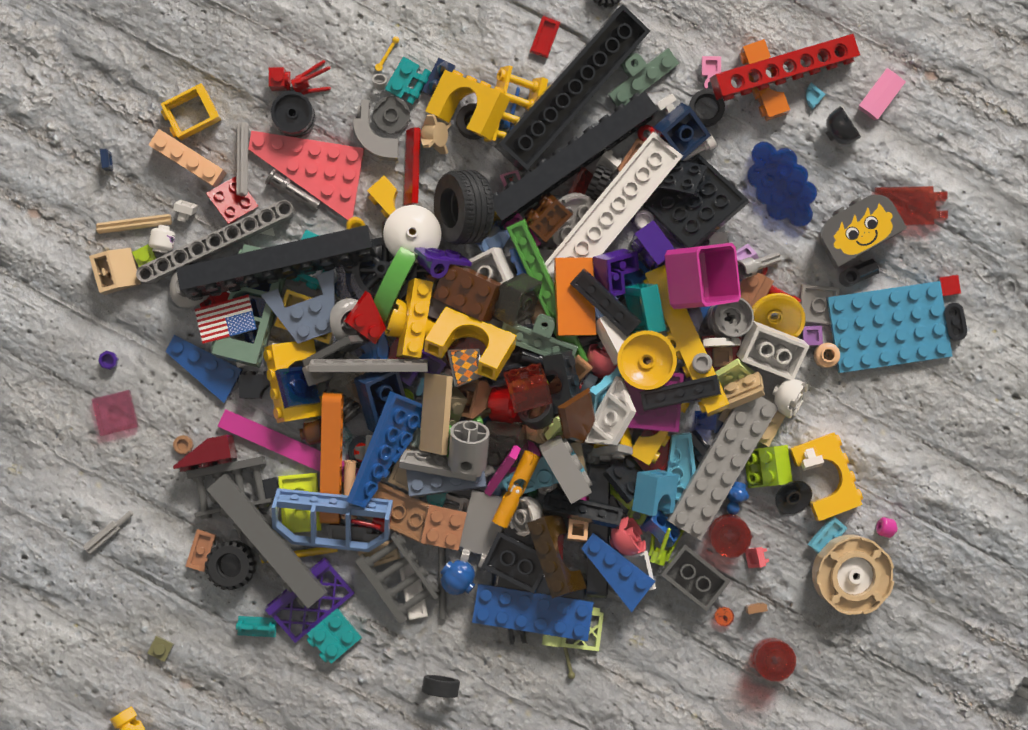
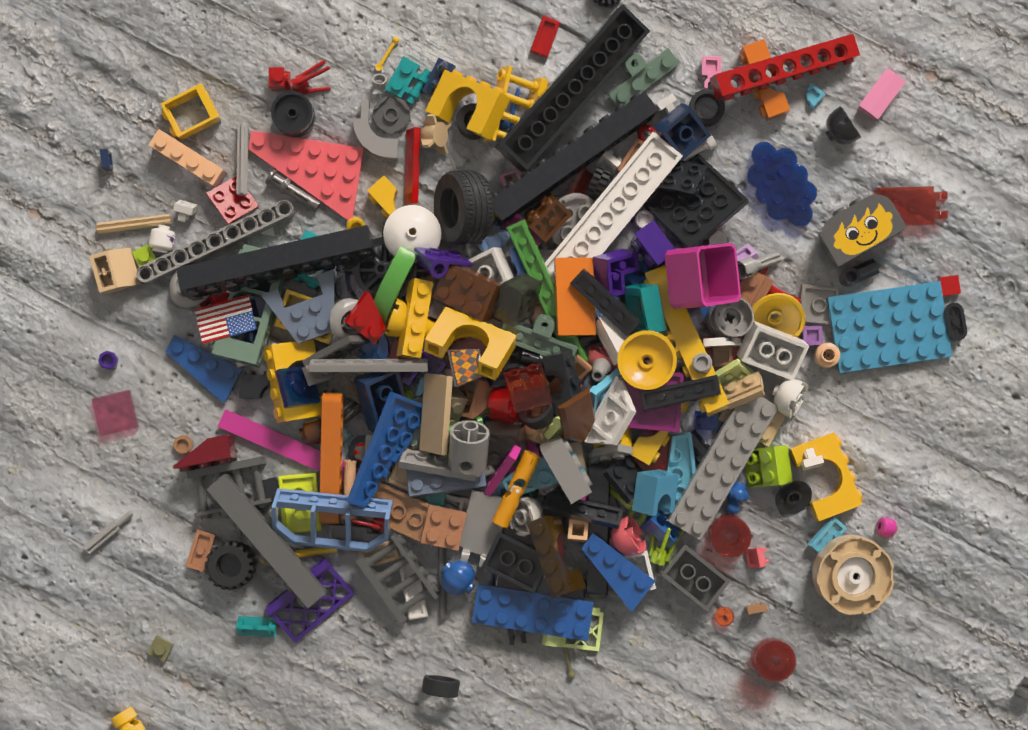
(333, 636): teal plate -> none
(600, 368): none -> light grey cone

